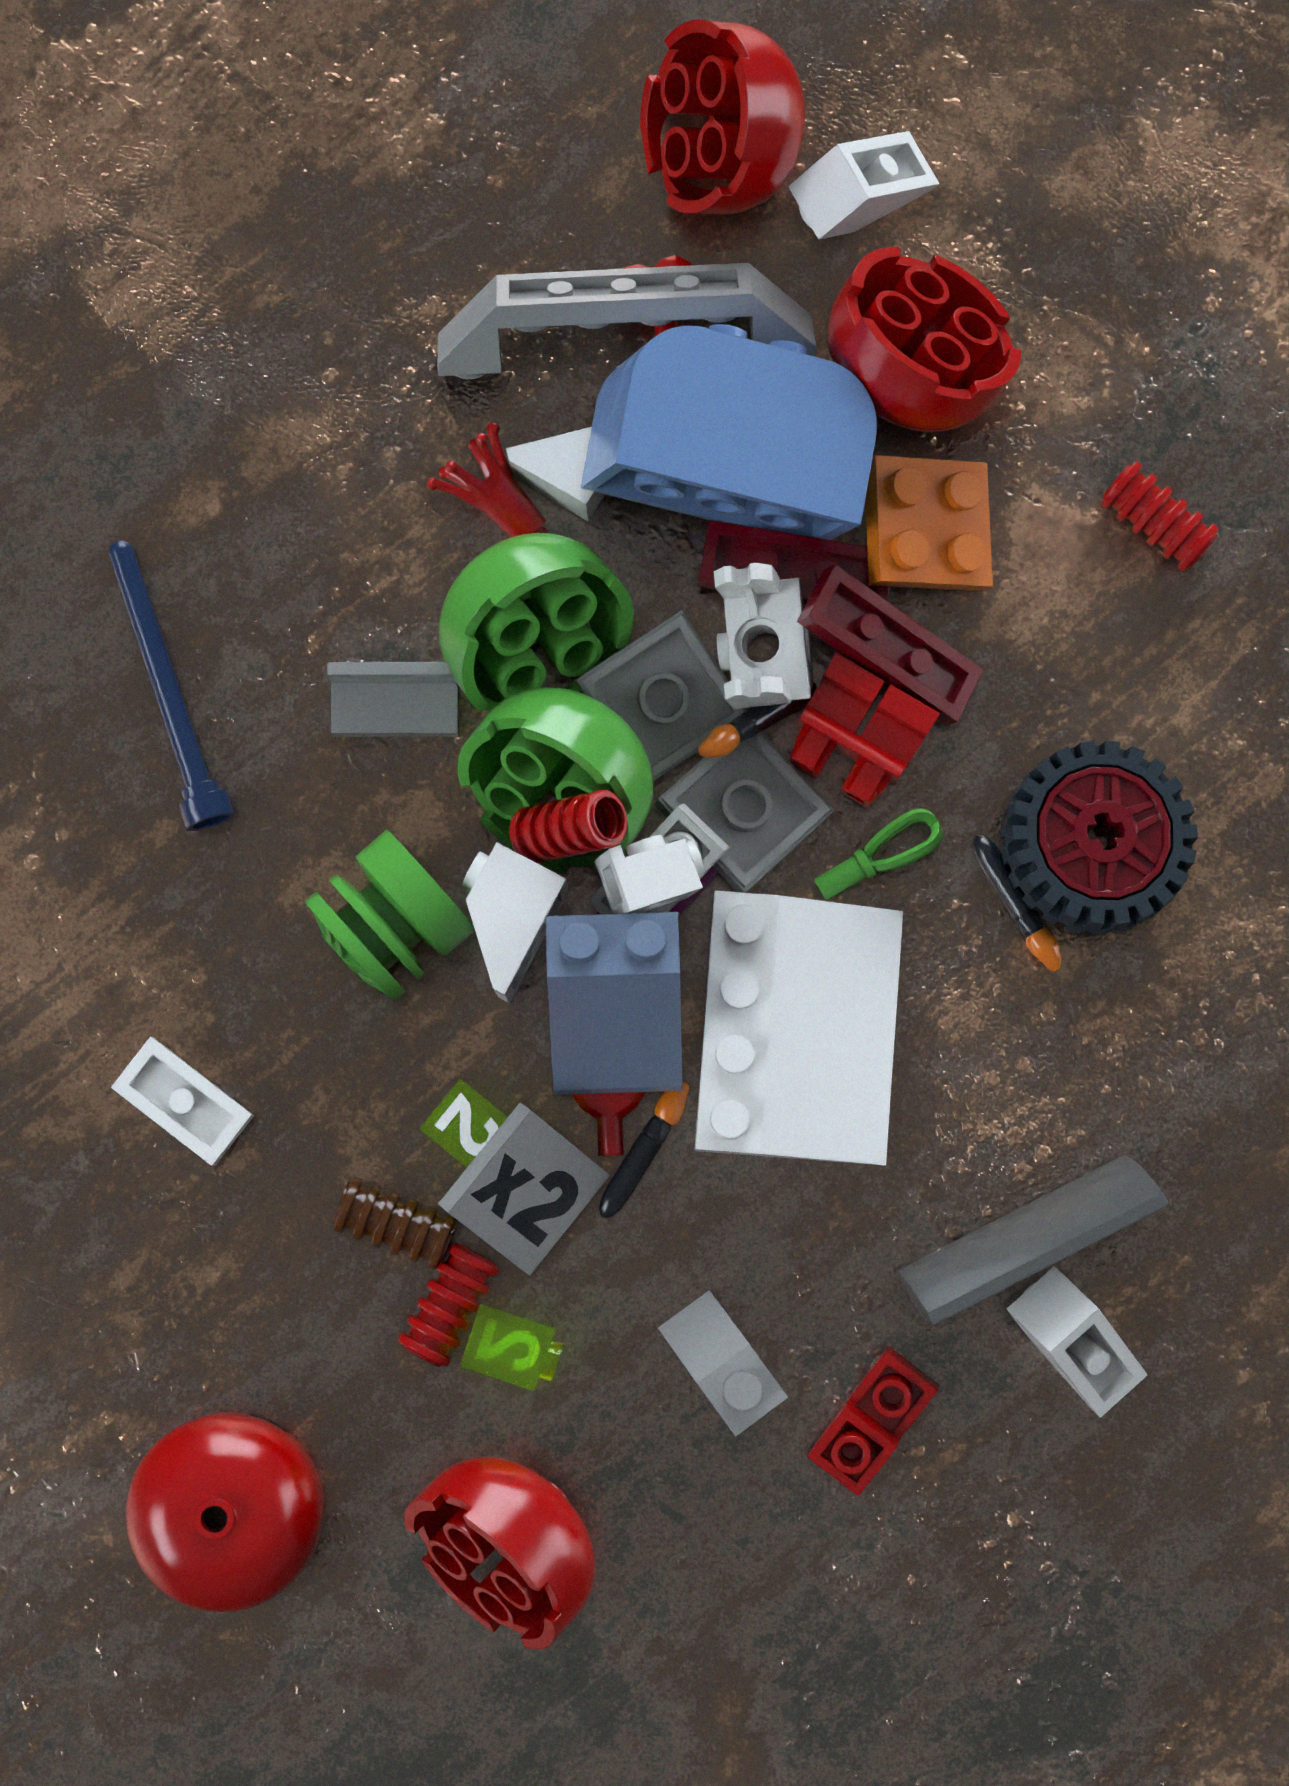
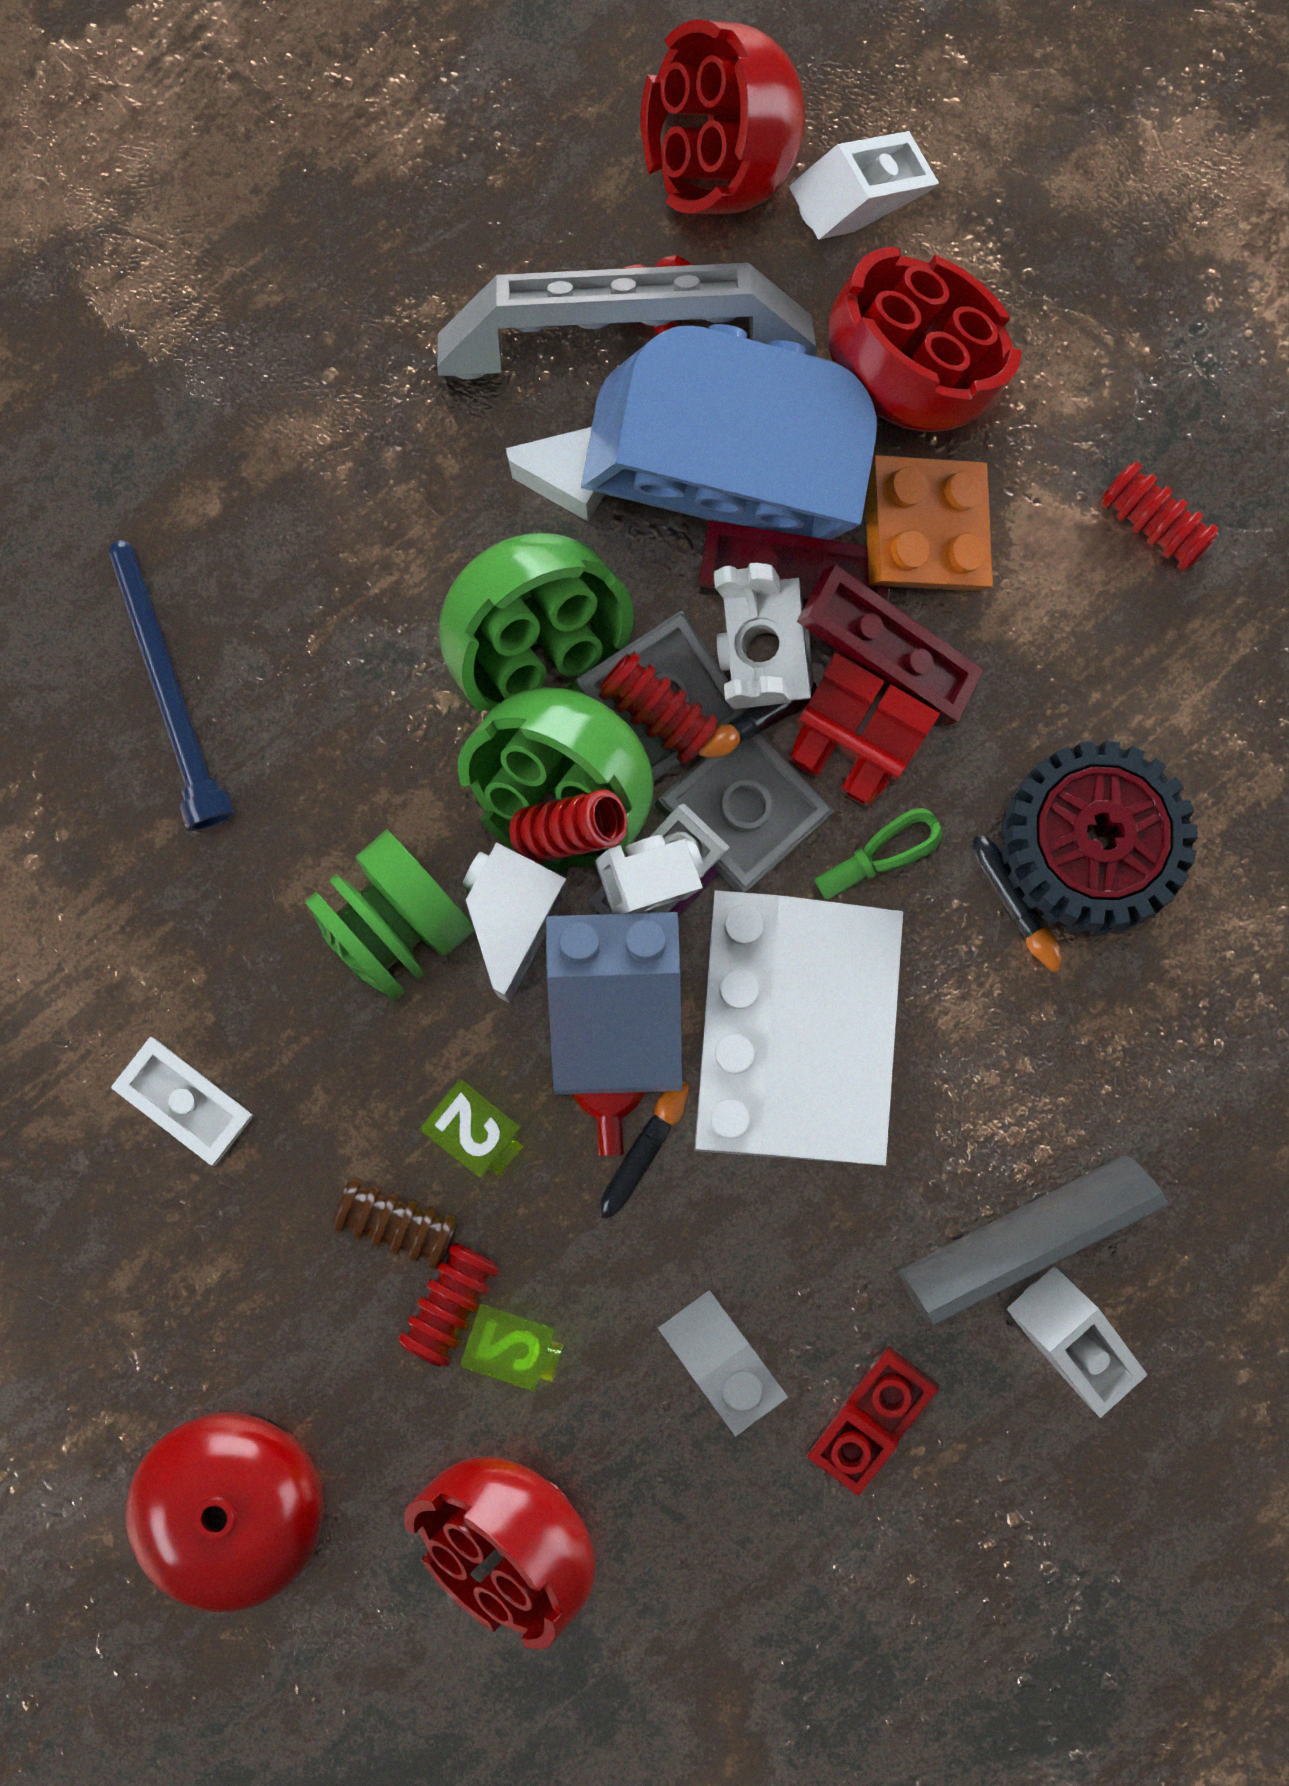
(393, 699): light grey panel -> none
(498, 493): red piece -> none
(524, 1189): light grey tile -> none
(658, 707): none -> red piece

